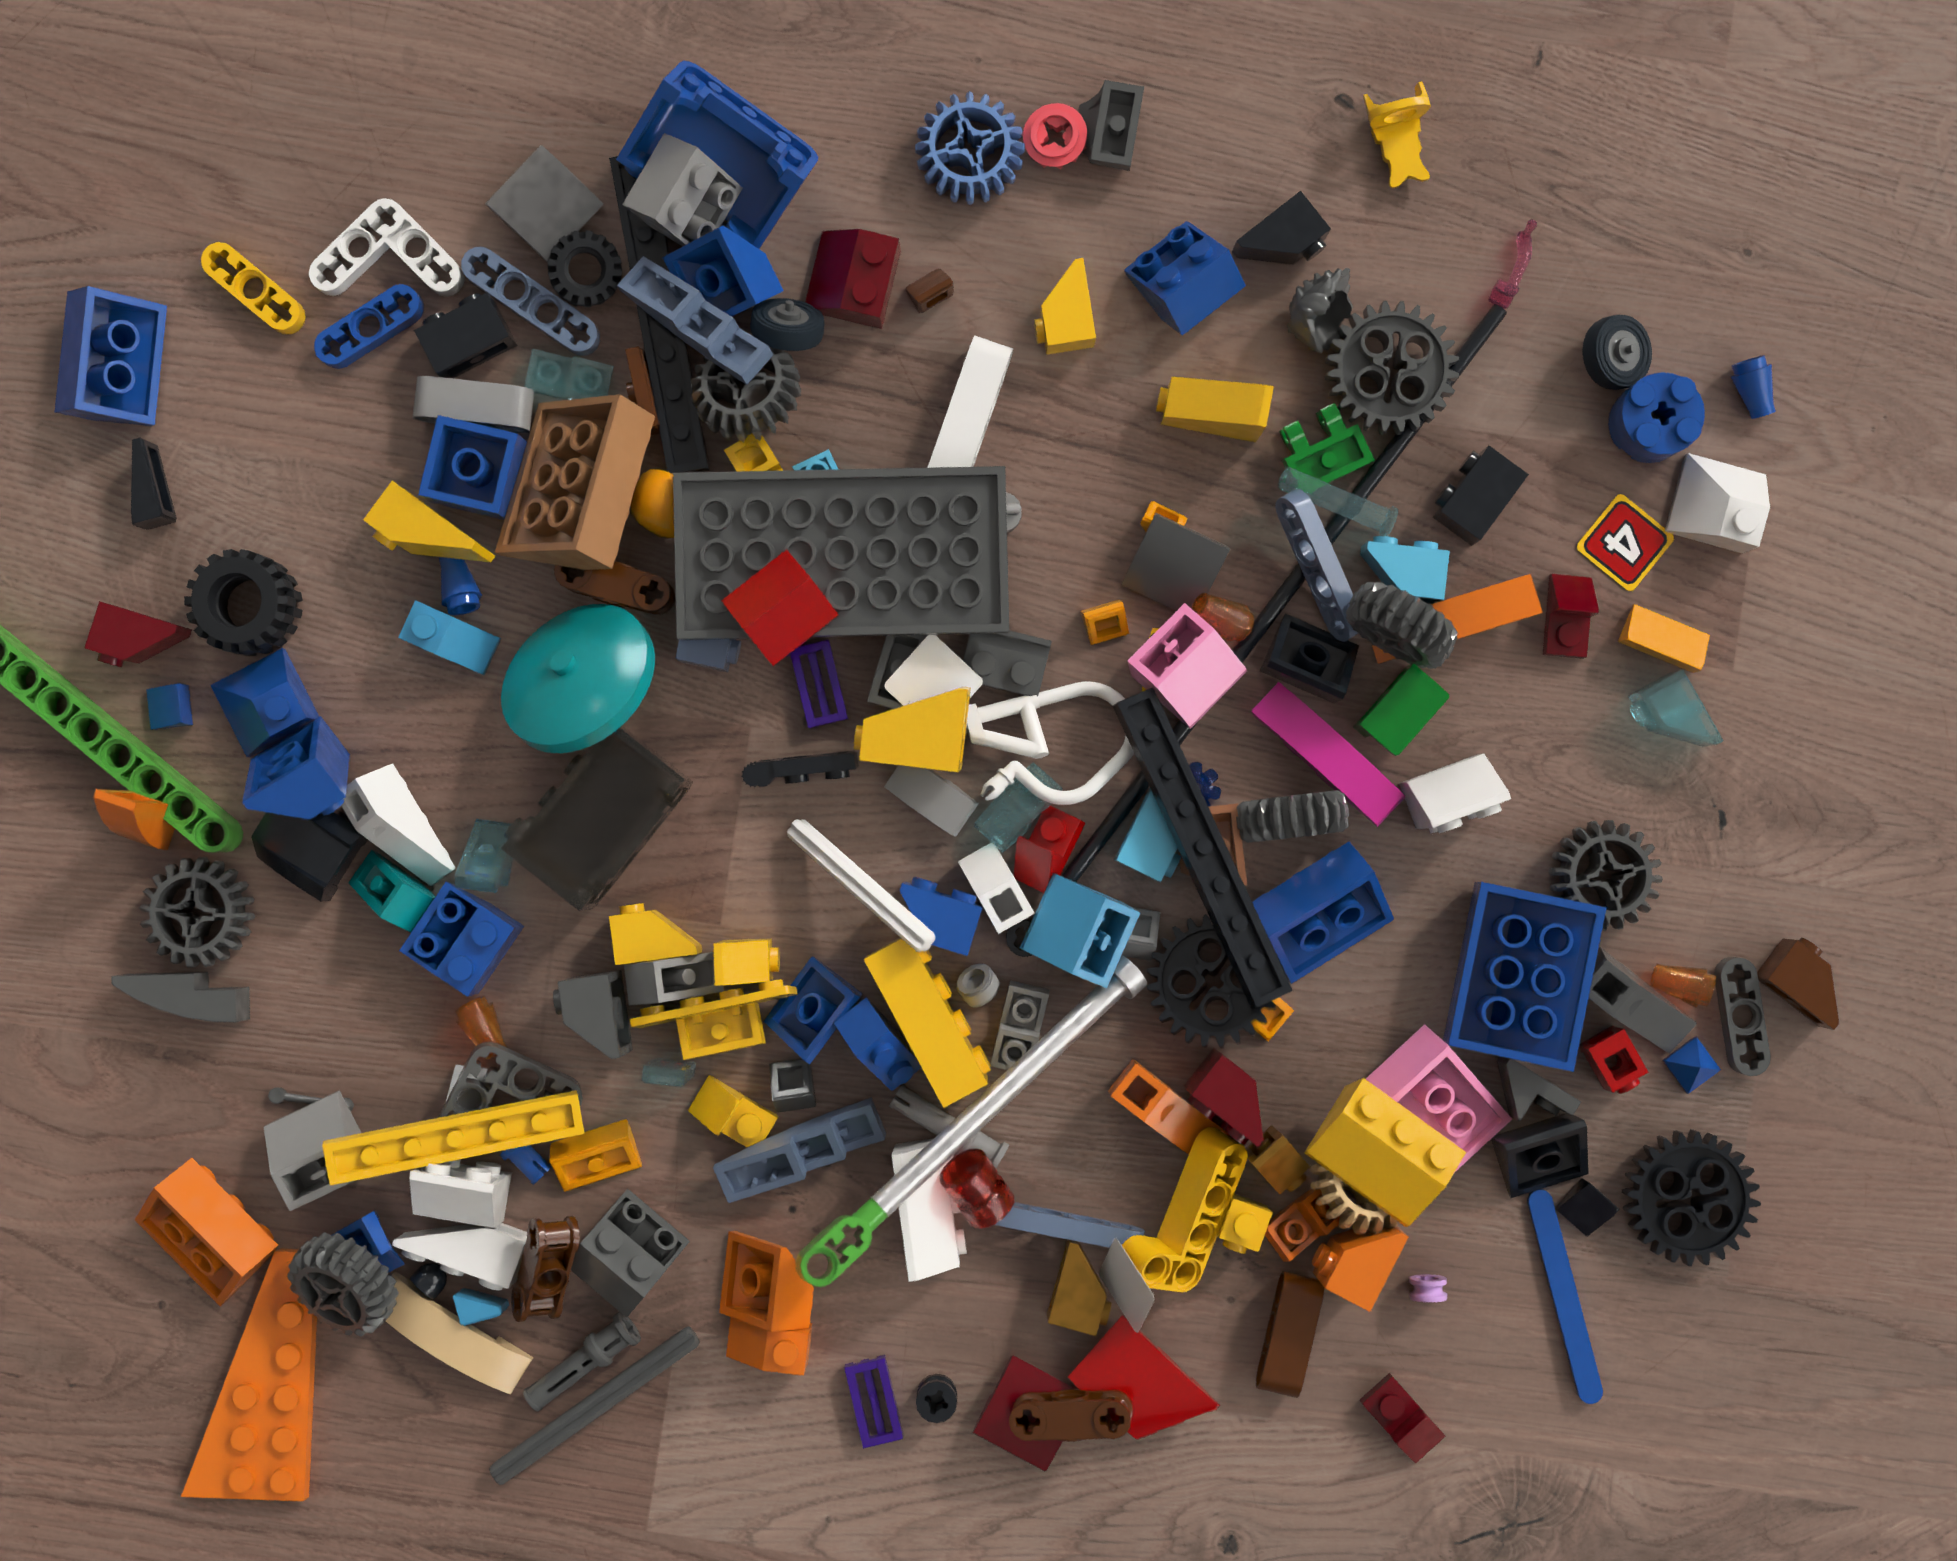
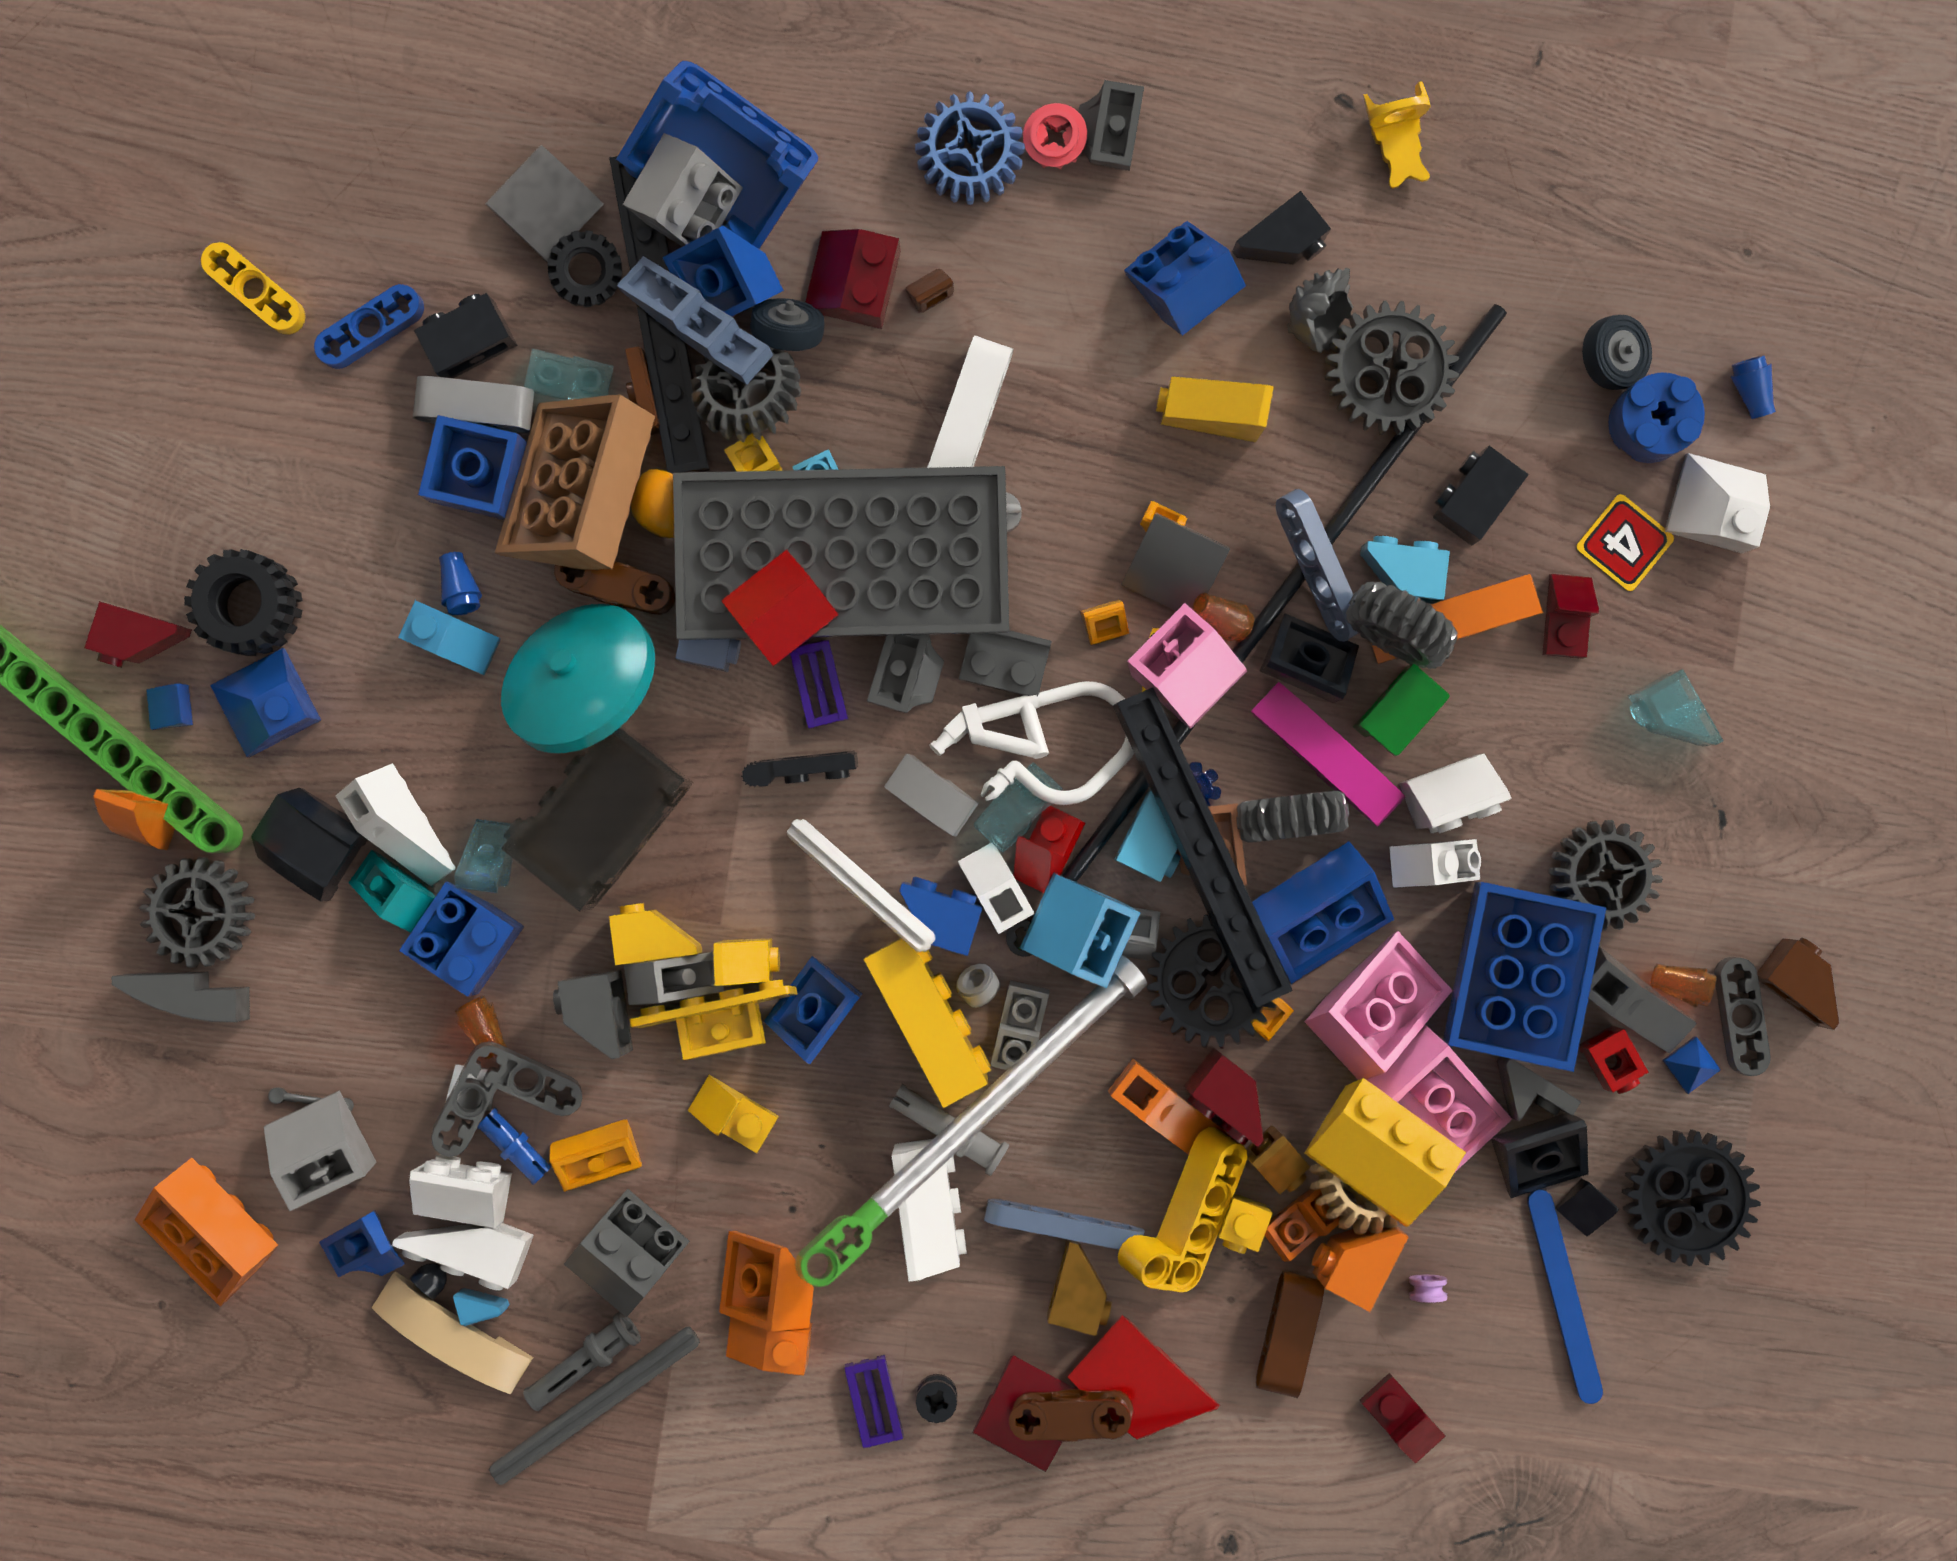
(110, 357): blue slope -> none
(149, 488): black slope -> none
(264, 1413): orange wing -> none
(299, 774): blue slope -> none
(342, 1284): dark grey gear -> none
(393, 237): white beam -> none
(419, 529): yellow slope -> none
(452, 1137): yellow plate -> none
(529, 303): sand blue beam -> none
(545, 1268): reddish brown piece -> none
(668, 1072): clear light blue tile -> none
(792, 1085): dark grey slope -> none
(799, 1149): sand blue slope -> none
(878, 1044): blue brick -> none
(919, 733): yellow slope -> none
(929, 672): white sticker -> none
(977, 1188): clear red wheel -> none
(1067, 314): yellow slope -> none
(1126, 1285): white sticker -> none
(1332, 457): green plate -> none
(1340, 501): clear light blue axle -> none
(1379, 1008): none -> bright pink slope
(1435, 863): none -> white slope
(1503, 291): clear pink piece -> none
(1665, 639): light orange slope -> none

